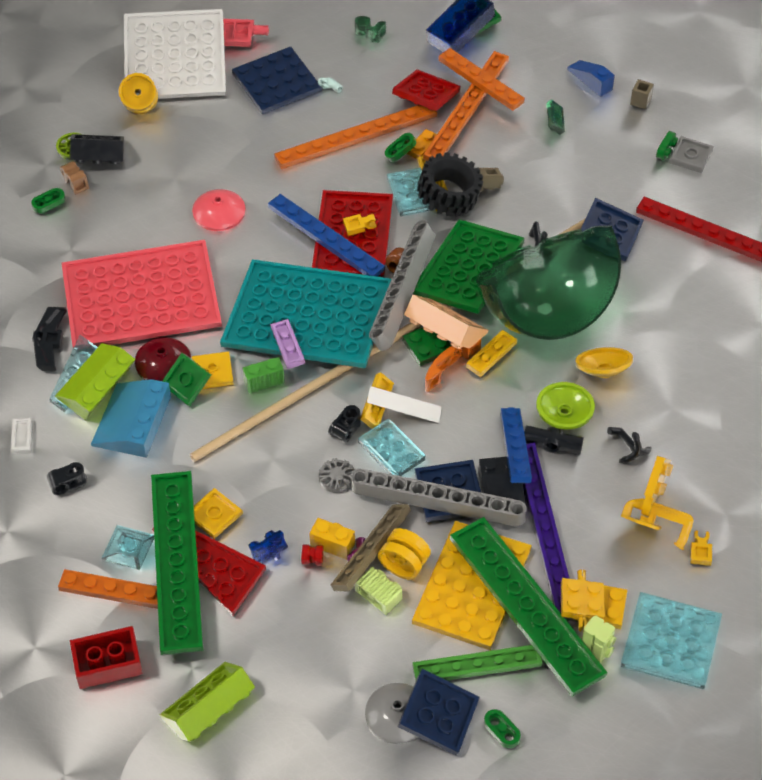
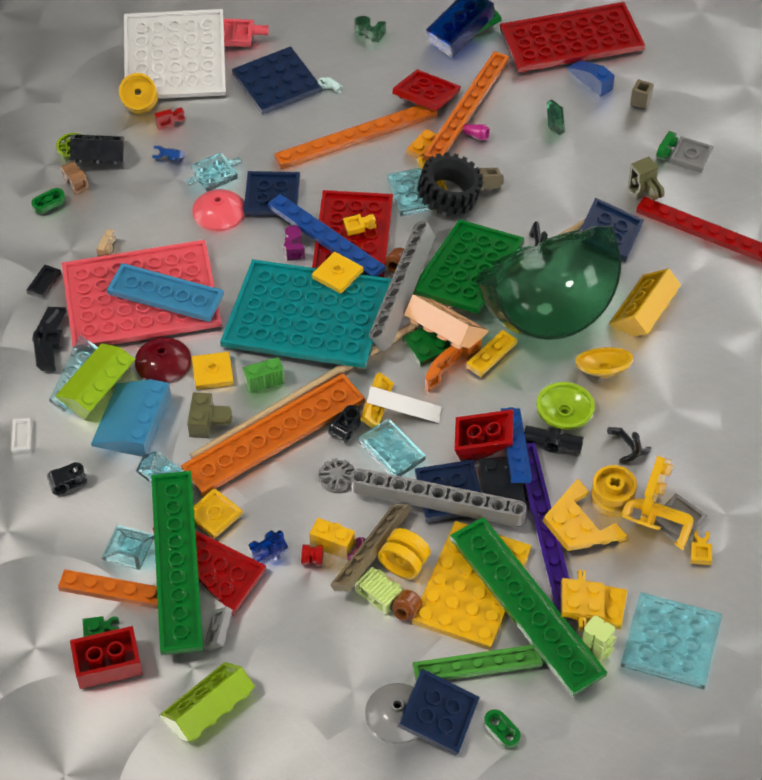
(43, 281): none -> black tile
(97, 625): none -> green plate
(105, 245): none -> tan plate
(155, 464): none -> clear light blue slope
(165, 292): none -> dark azure plate
(167, 118): none -> red plate
(173, 154): none -> blue plate
(186, 379): green plate -> none
(205, 415): none -> olive brick
(214, 171): none -> clear light blue plate
(218, 628): none -> light grey plate
(265, 186): none -> dark blue plate
(272, 434): none -> orange plate
(287, 344): lavender tile -> none
(293, 244): none -> magenta leg
(337, 272): none -> yellow plate
(400, 147): green plate -> none
(407, 605): none -> dark orange head
(478, 131): none -> dark pink cone
(481, 79): orange plate -> none
(483, 434): none -> red slope
(571, 36): none -> red plate
(573, 526): none -> yellow wing
(612, 490): none -> yellow wheel
(644, 179): none -> olive brick
(646, 303): none -> yellow slope
(673, 528): none -> light grey tile

